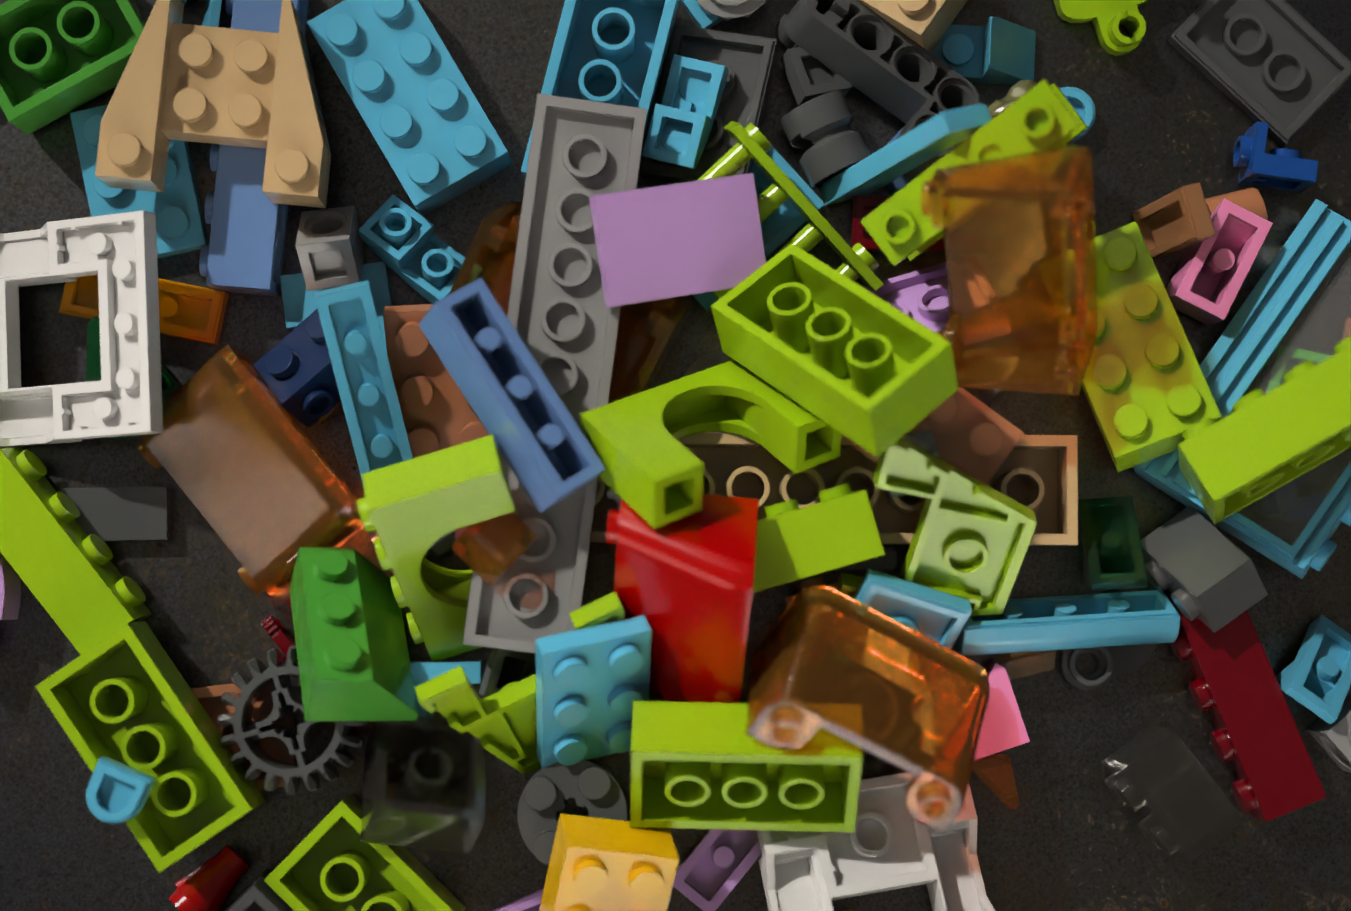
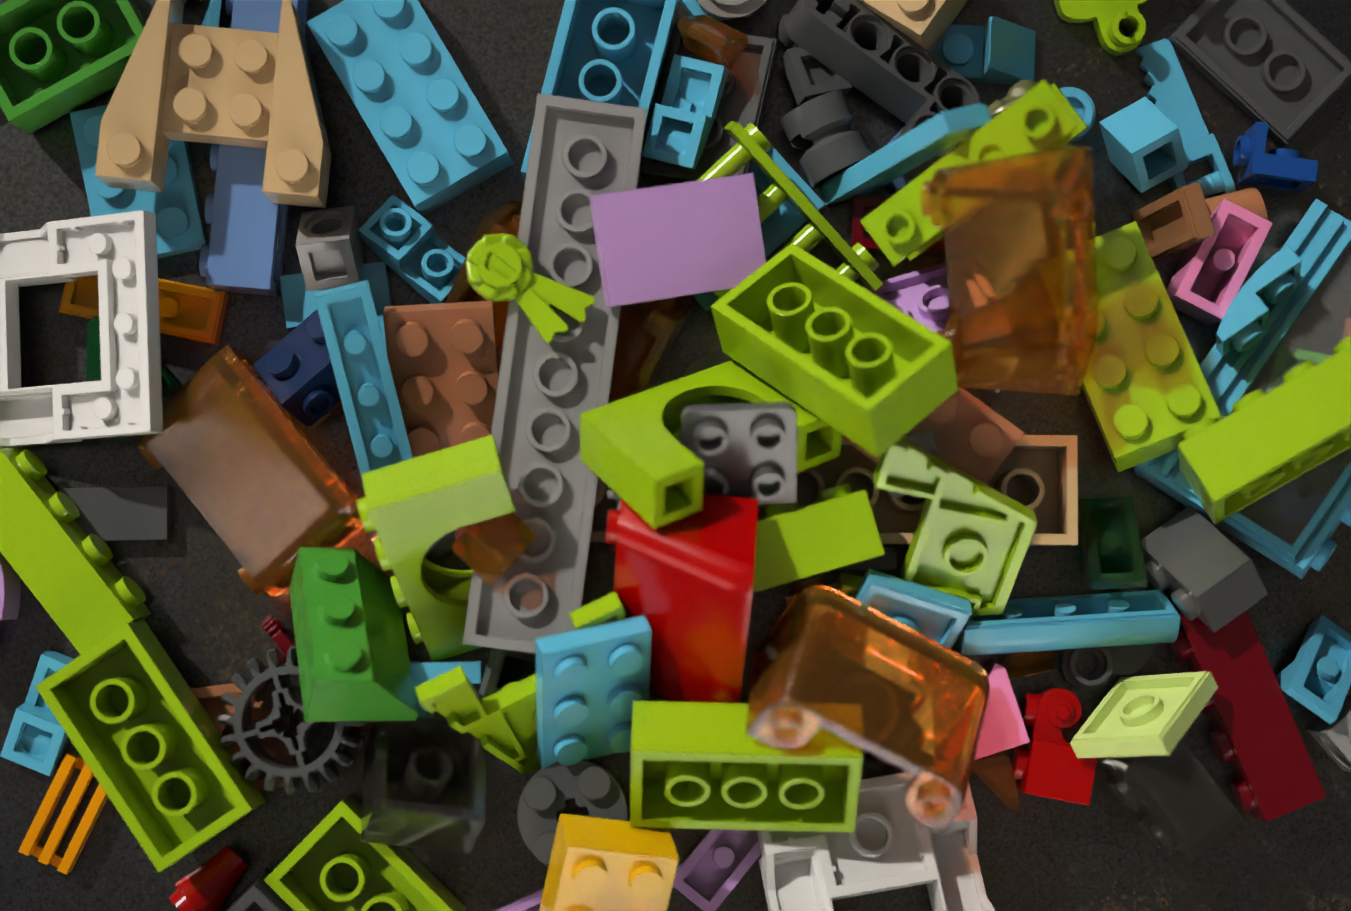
(35, 733): none -> medium azure slope
(47, 854): none -> light orange tile
(117, 791): medium azure tile -> none
(503, 270): none -> lime piece
(510, 395): medium blue brick -> none
(712, 39): none -> clear orange slope
(745, 449): none -> dark grey bracket
(1048, 763): none -> red brick
(1143, 144): none -> medium azure brick
(1144, 715): none -> yellowish green tile
(1176, 101): none -> medium azure piece
(1247, 313): none -> medium azure slope

